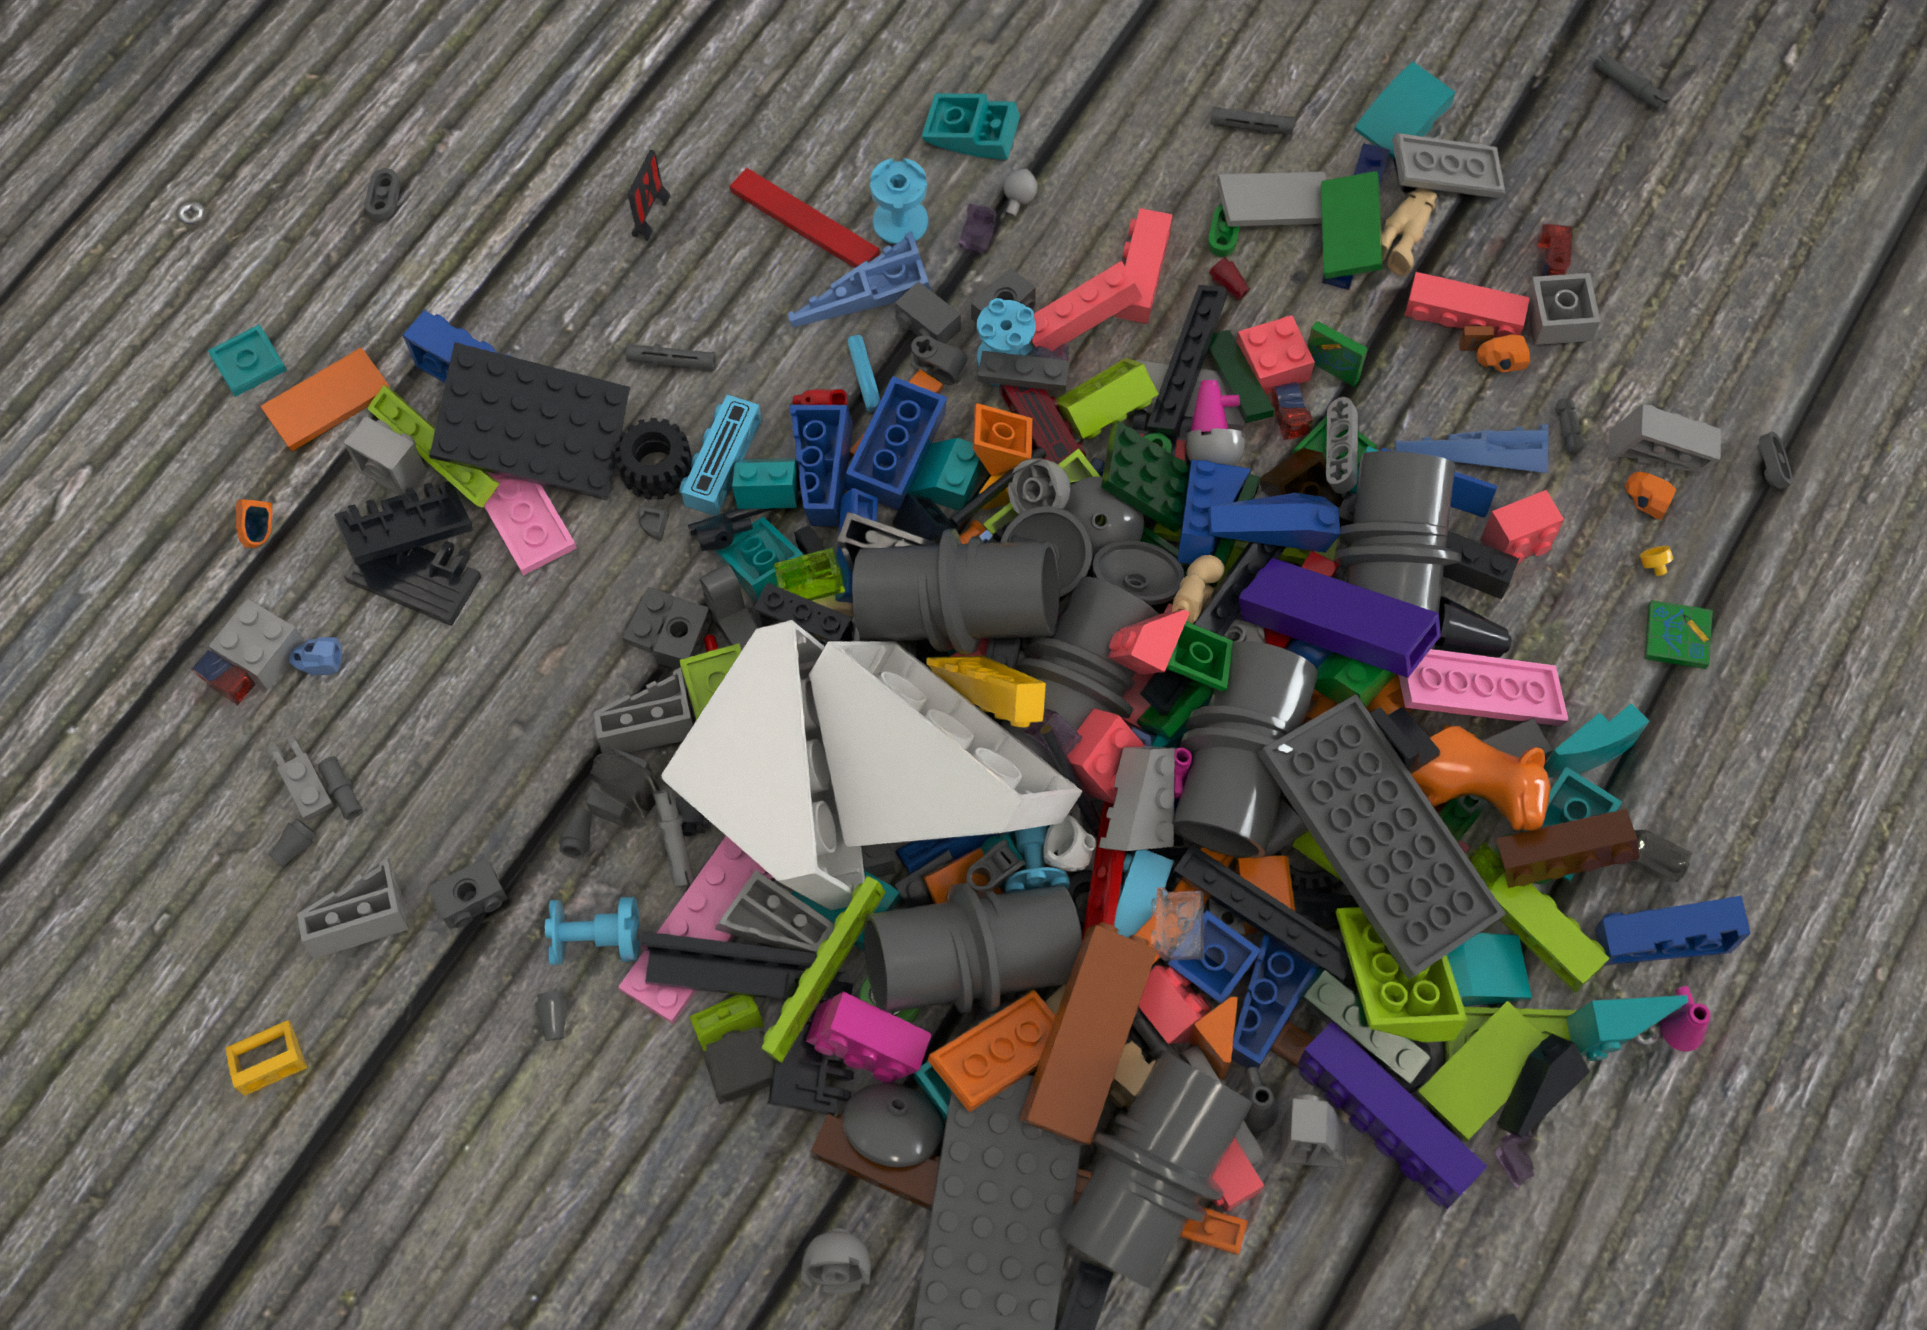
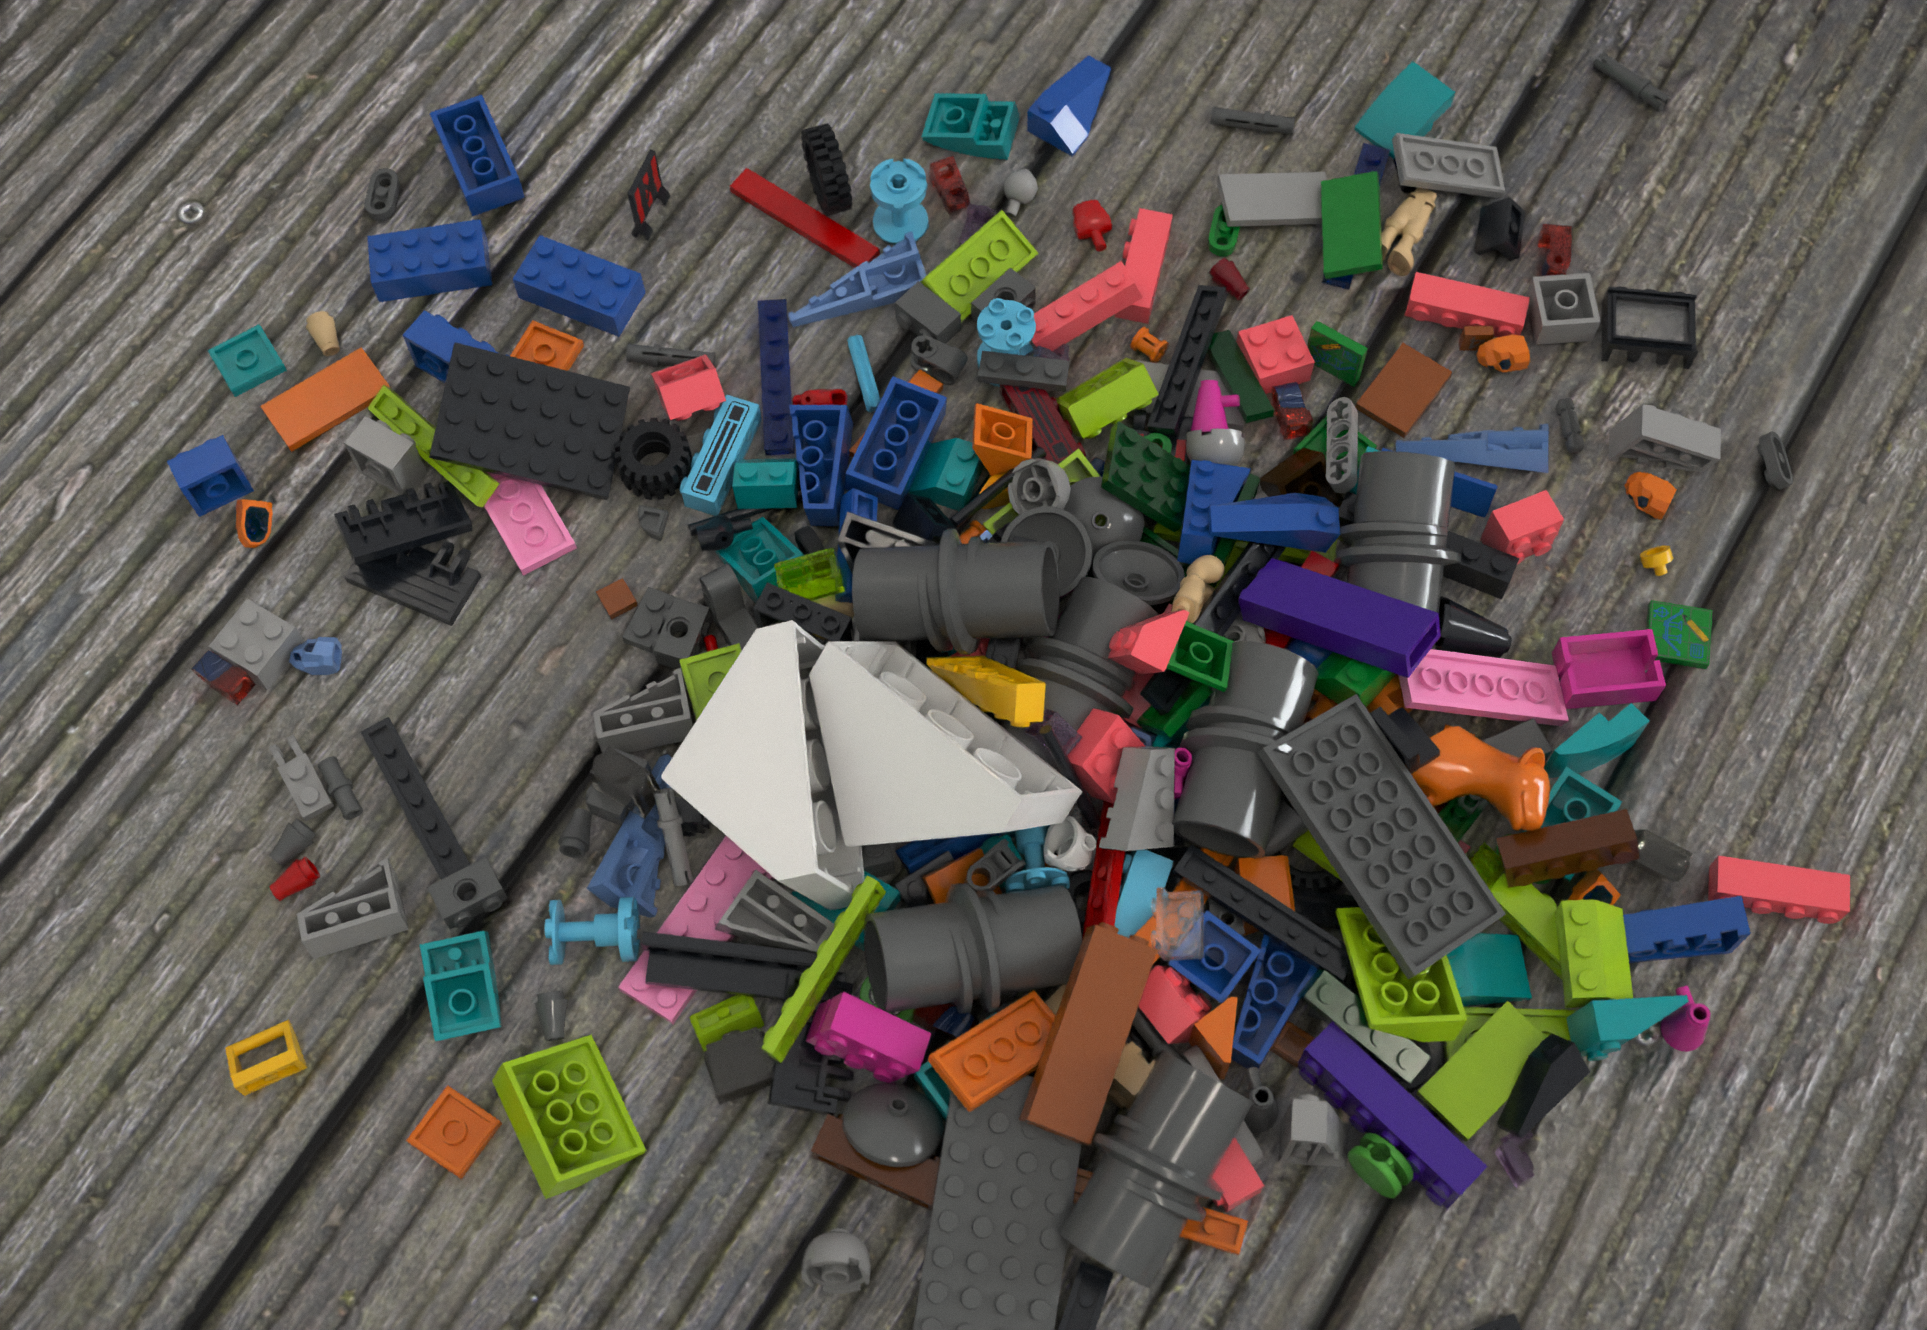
(210, 475): none -> blue brick
(295, 878): none -> red cone
(323, 331): none -> tan cone
(415, 798): none -> black plate
(429, 260): none -> blue brick
(454, 1132): none -> orange tile
(461, 985): none -> teal slope
(477, 155): none -> blue brick
(548, 347): none -> orange tile
(567, 1115): none -> lime slope
(579, 285): none -> blue brick
(616, 598): none -> dark orange tile
(634, 858): none -> medium blue wedge
(688, 388): none -> coral brick
(775, 377): none -> clear blue plate
(826, 169): none -> black tyre
(944, 1020): none -> leg
(949, 184): none -> clear red leg
(980, 263): none -> lime tile
(1069, 105): none -> blue wedge
(1092, 222): none -> red piece
(1149, 345): none -> orange bush
(1380, 1165): none -> bright green head
(1403, 390): none -> dark orange tile
(1500, 228): none -> black panel
(1592, 952): none -> lime slope
(1595, 887): none -> orange rock
(1608, 668): none -> dark pink piece
(1649, 323): none -> black window
(1781, 889): none -> coral brick

